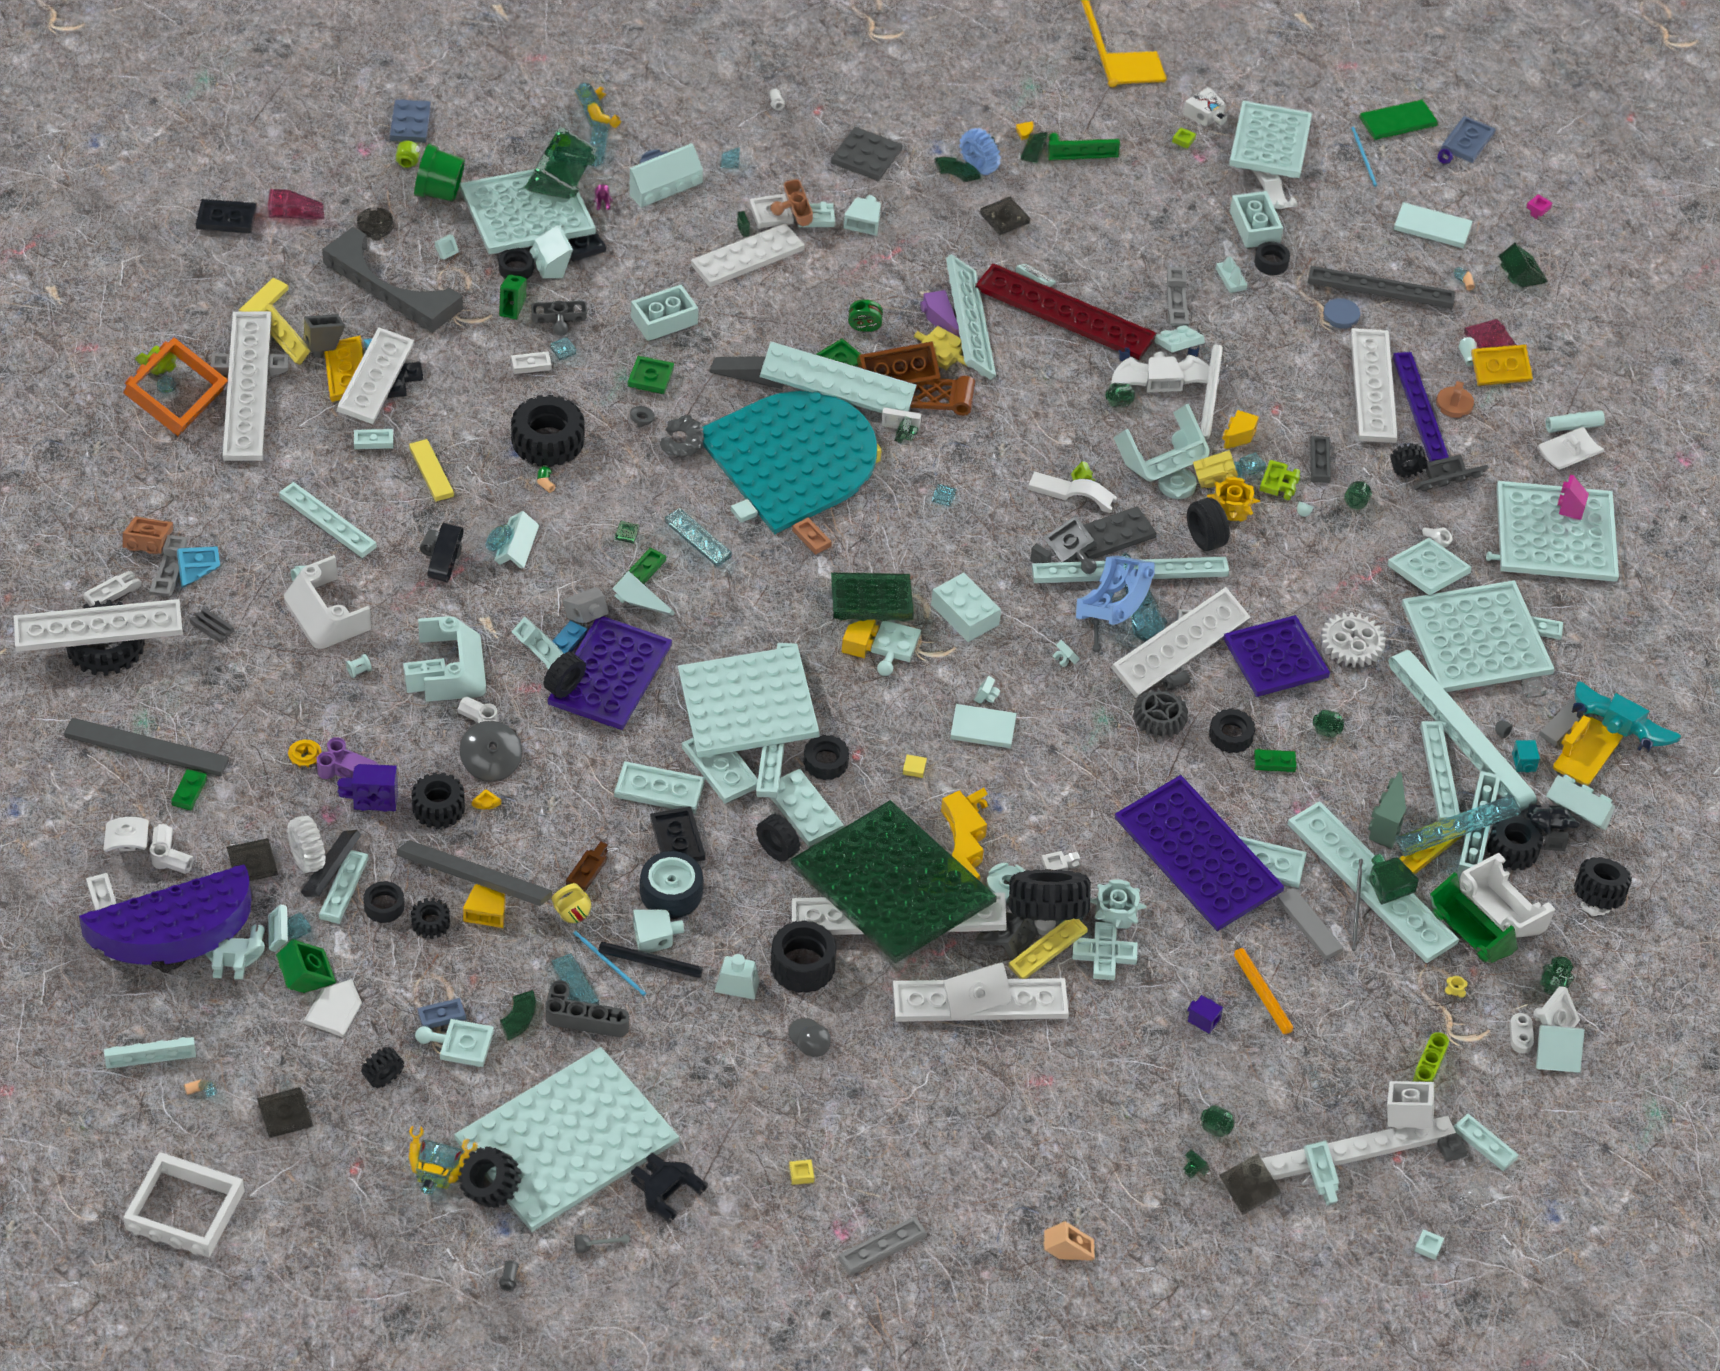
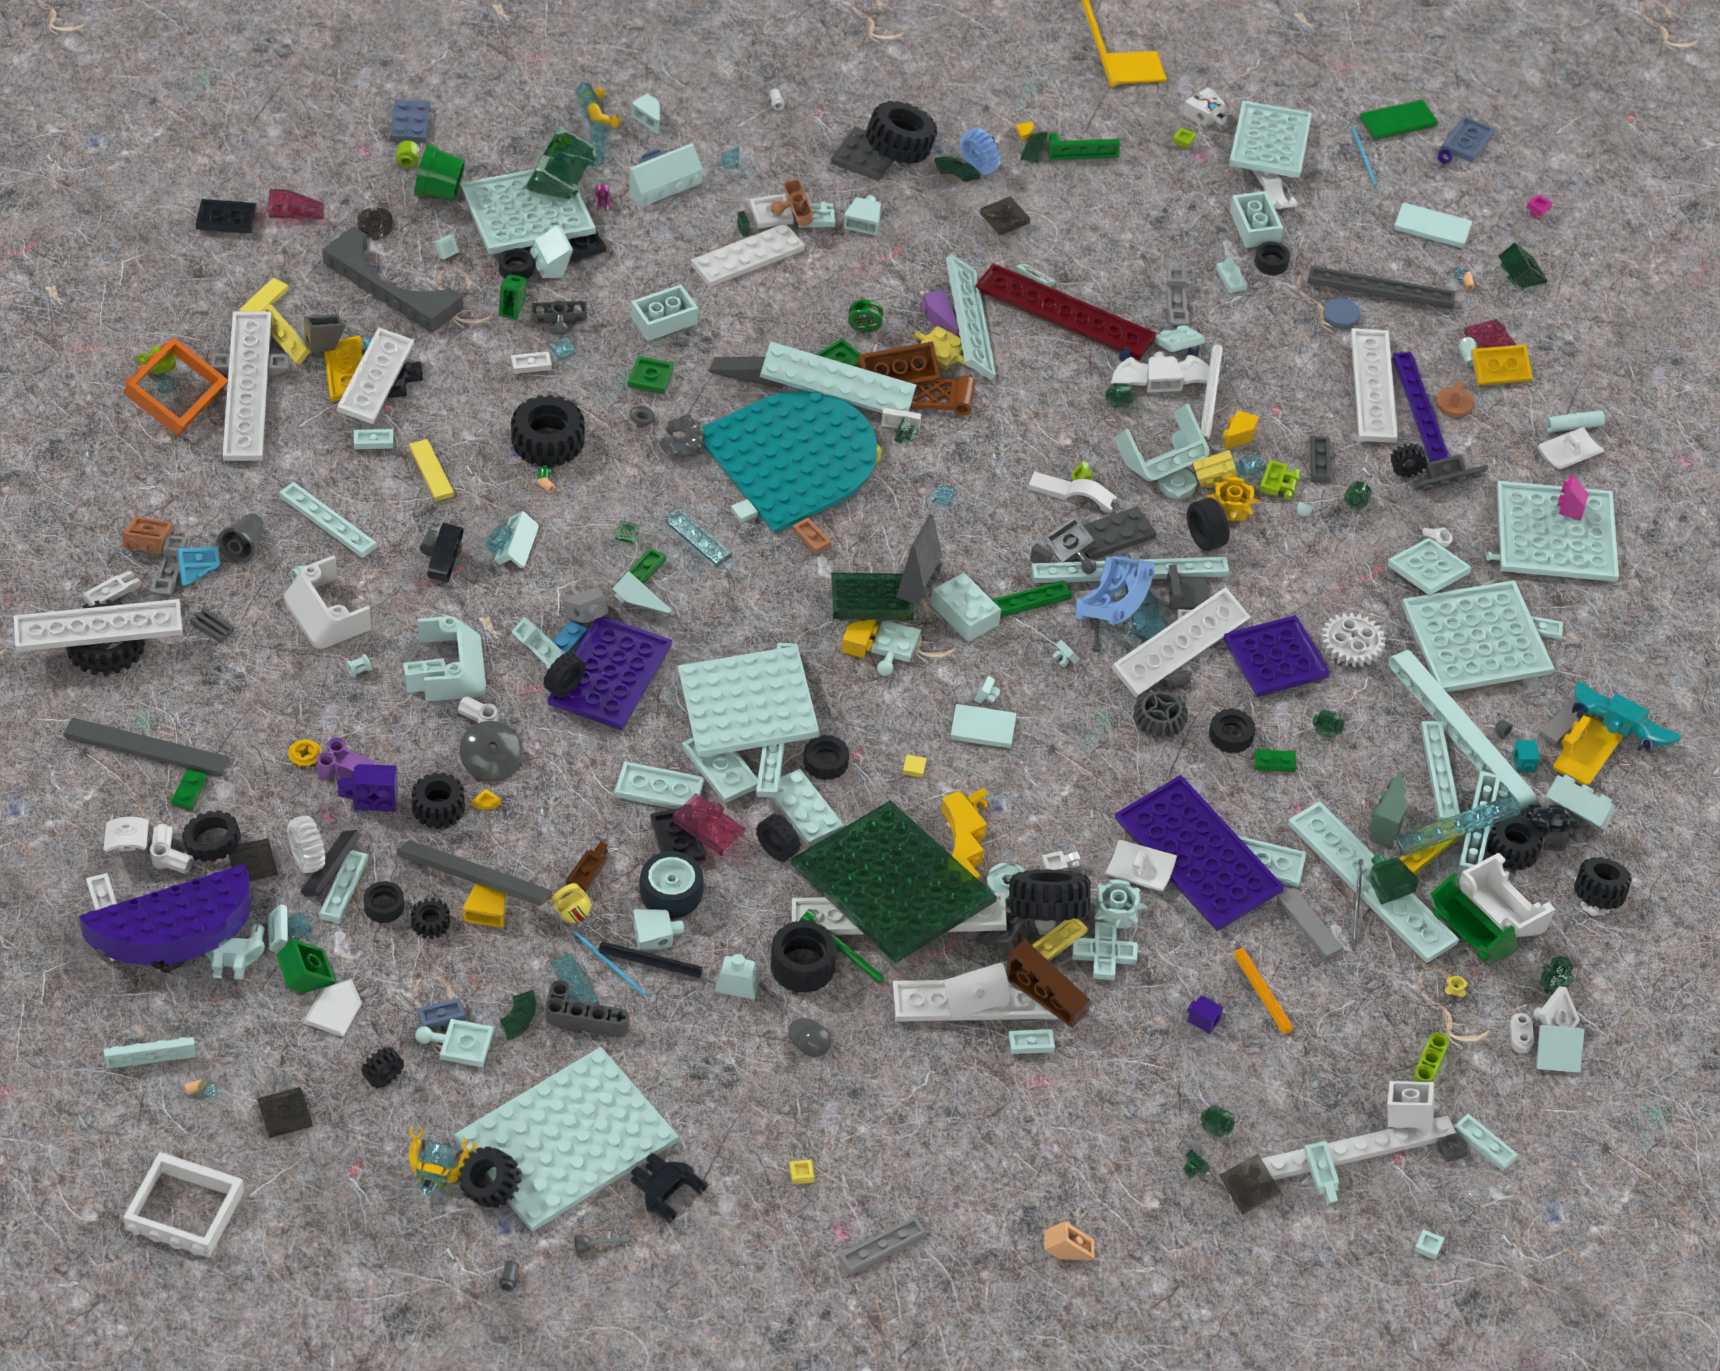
(209, 821): none -> black tyre
(240, 539): none -> dark grey cone
(647, 112): none -> light aqua slope
(708, 823): none -> clear pink plate
(810, 916): none -> green piece
(901, 132): none -> black tyre
(922, 564): none -> dark grey slope
(1031, 1041): none -> light aqua plate
(1033, 598): none -> green tile
(1046, 984): none -> reddish brown wedge
(1141, 865): none -> white shield
(1185, 592): none -> dark grey bracket

